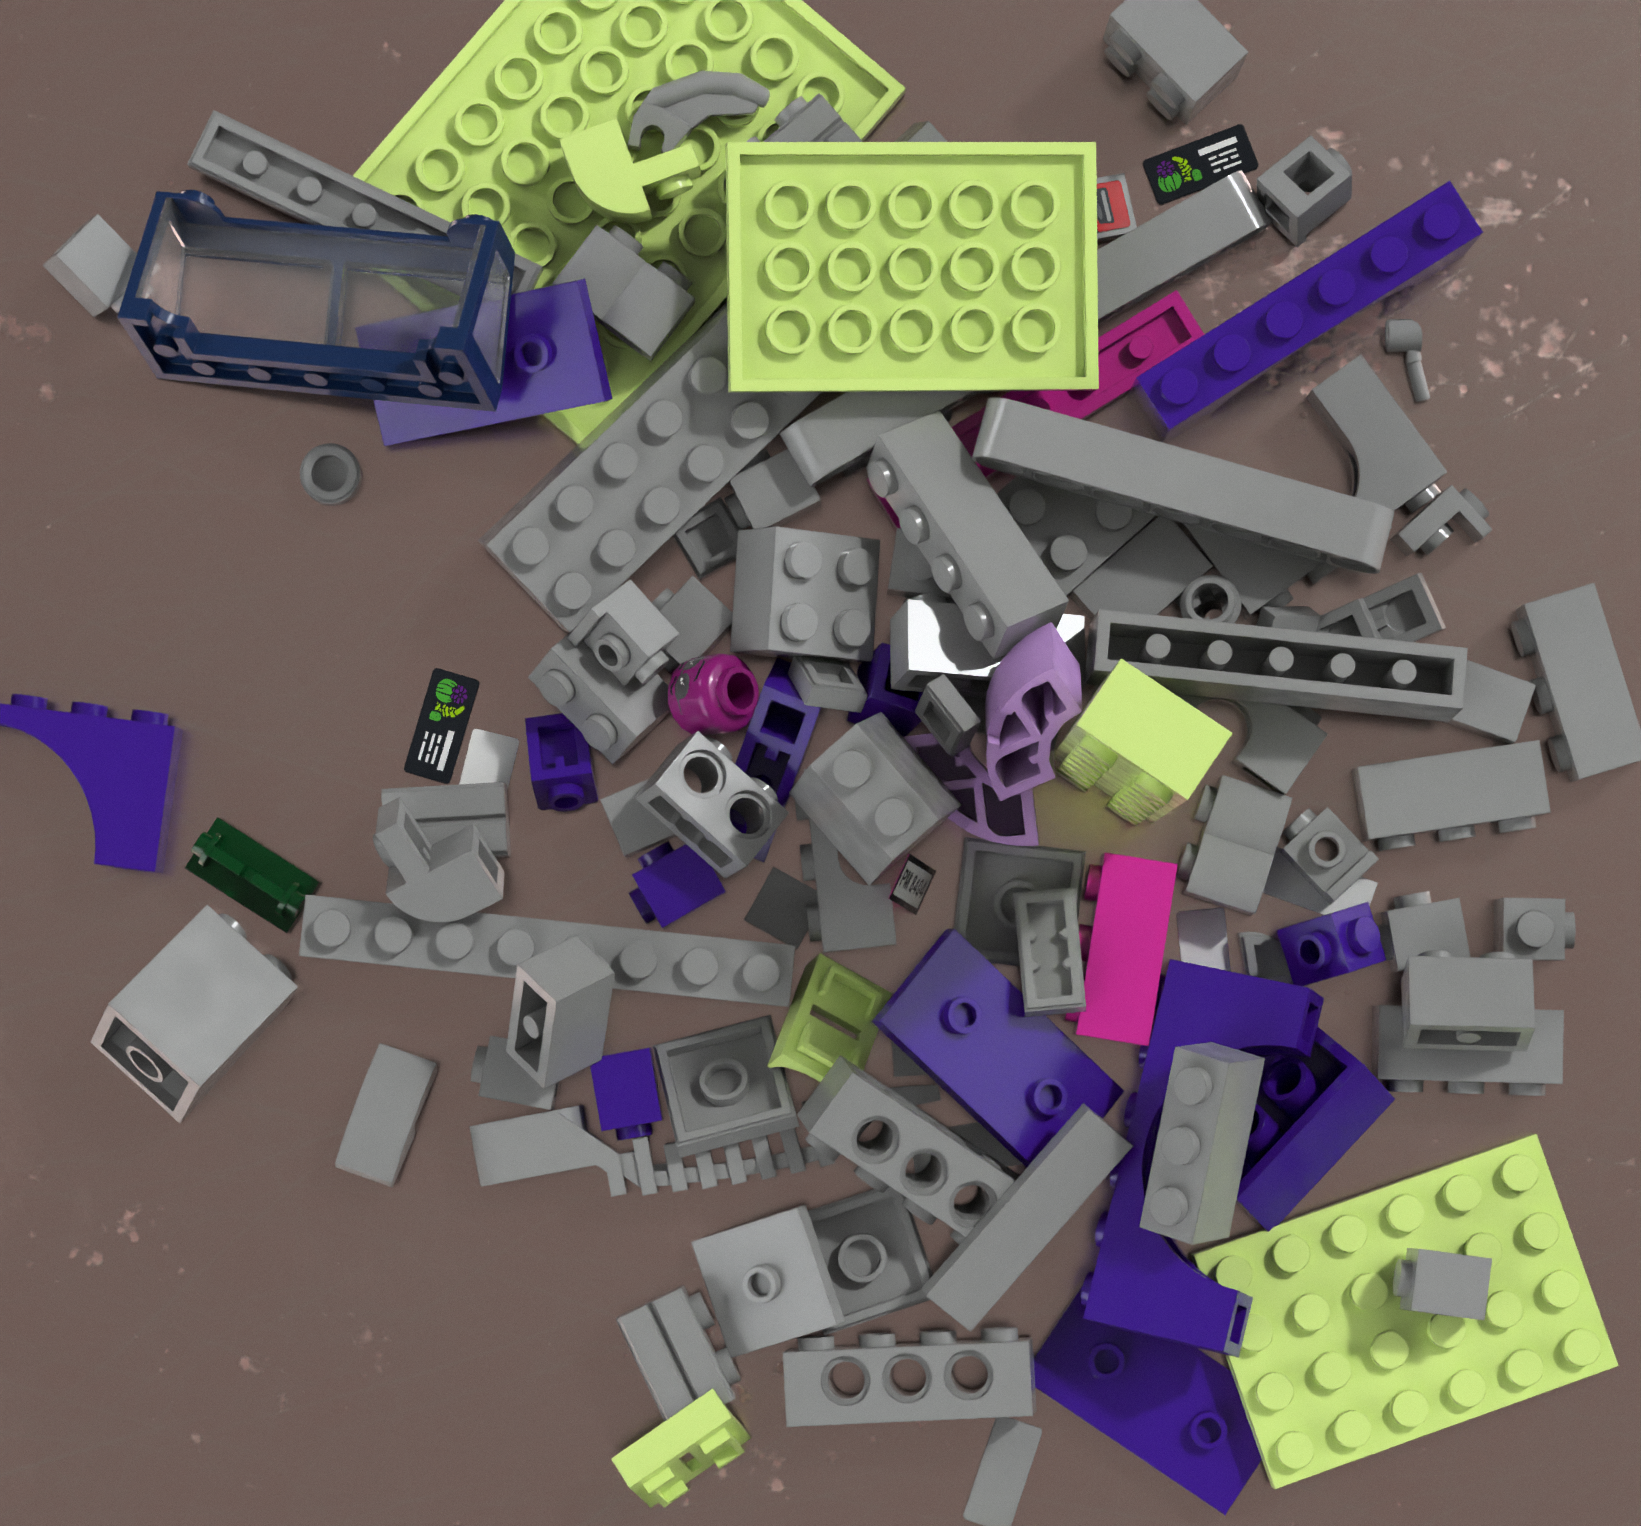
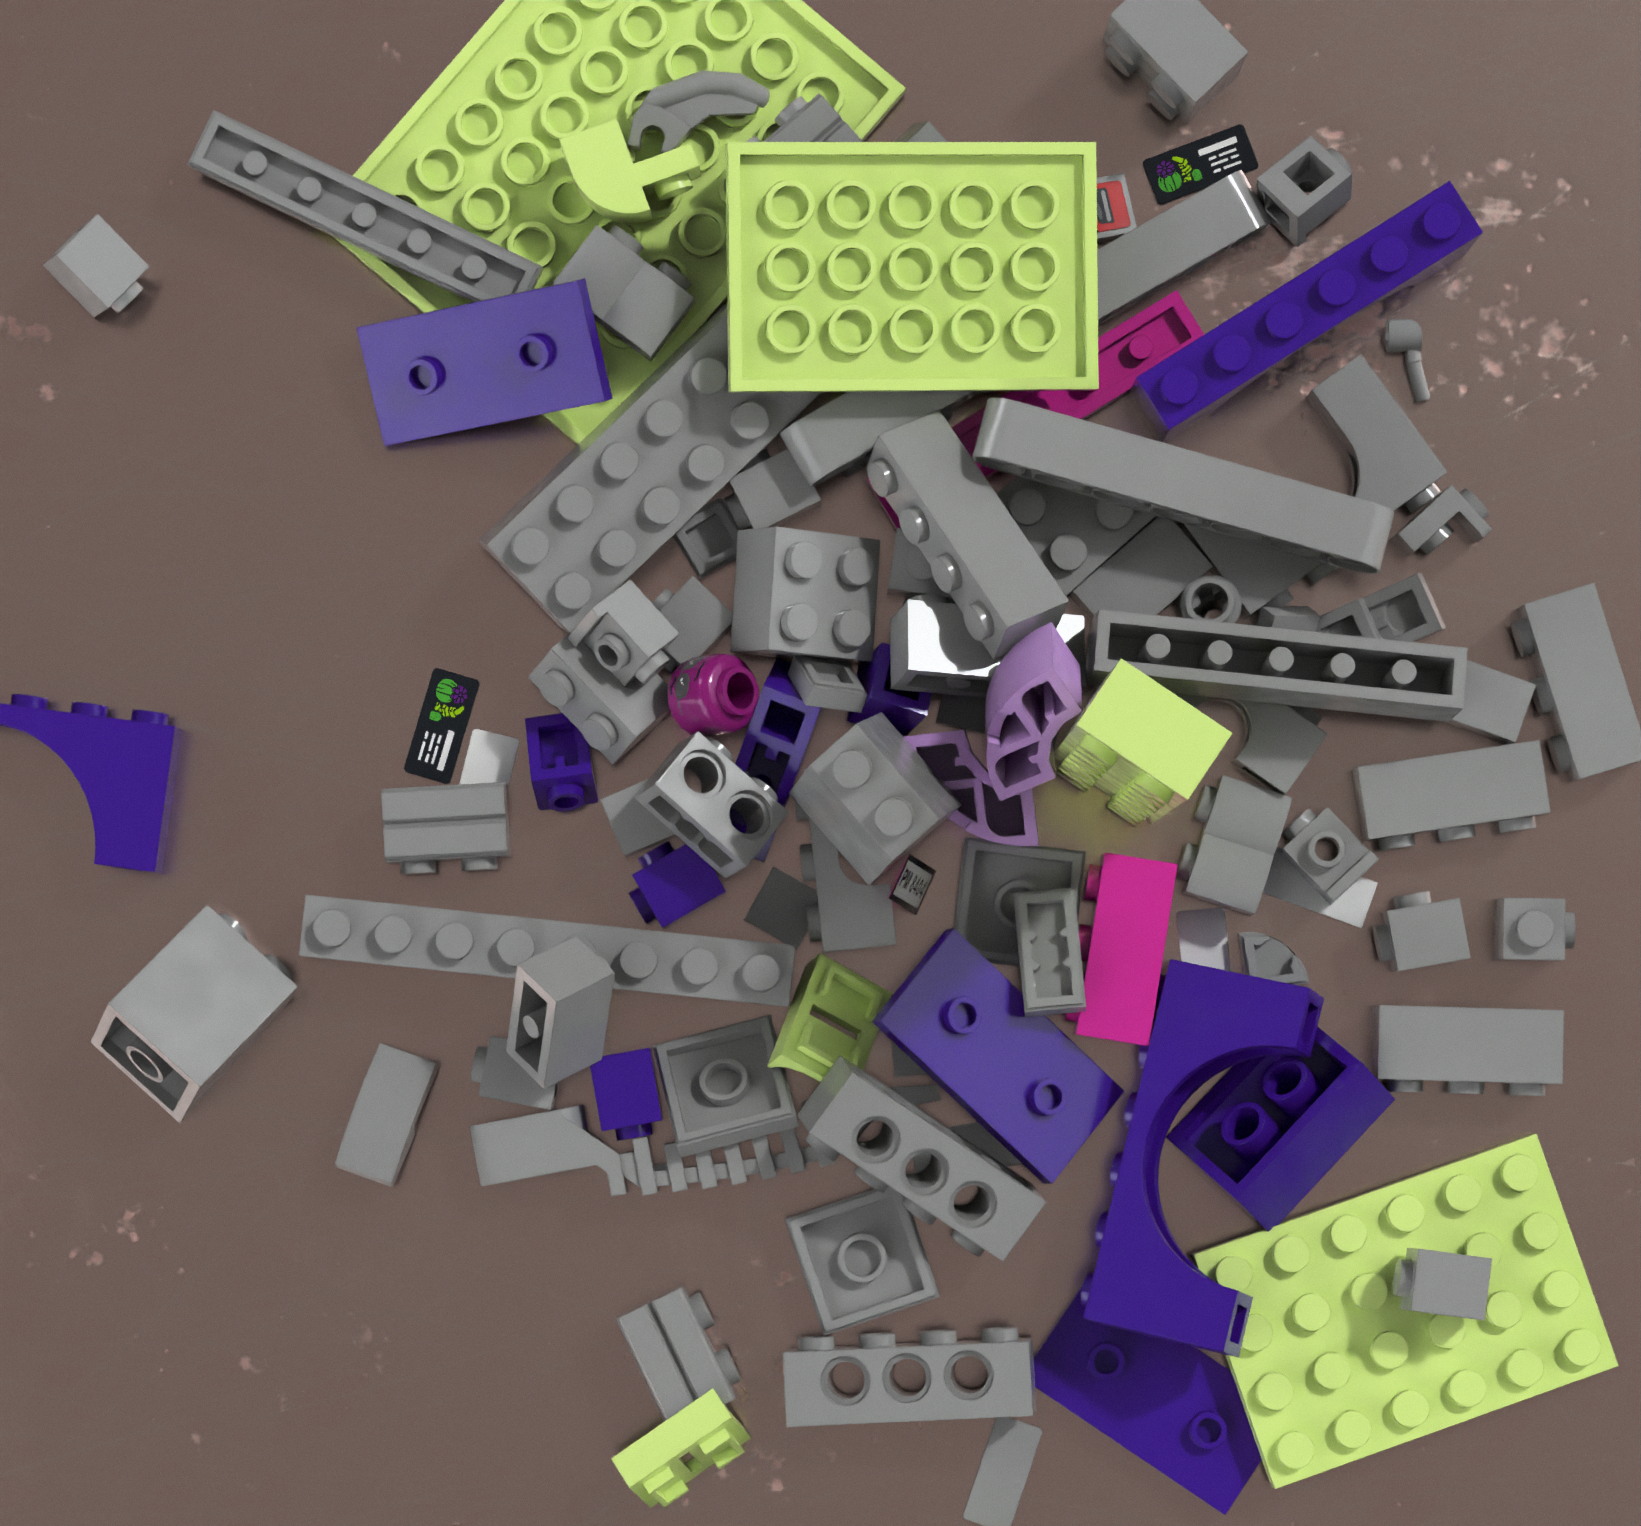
(251, 874): dark green hinge -> none
(321, 305): windscreen -> none
(331, 474): light grey tile -> none
(438, 879): light grey brick -> none
(768, 1281): light grey plate -> none
(947, 715): light grey tile -> none
(1026, 1217): light grey tile -> none
(1201, 1142): light grey brick -> none
(1331, 945): dark purple brick -> none
(1468, 1002): light grey brick -> none

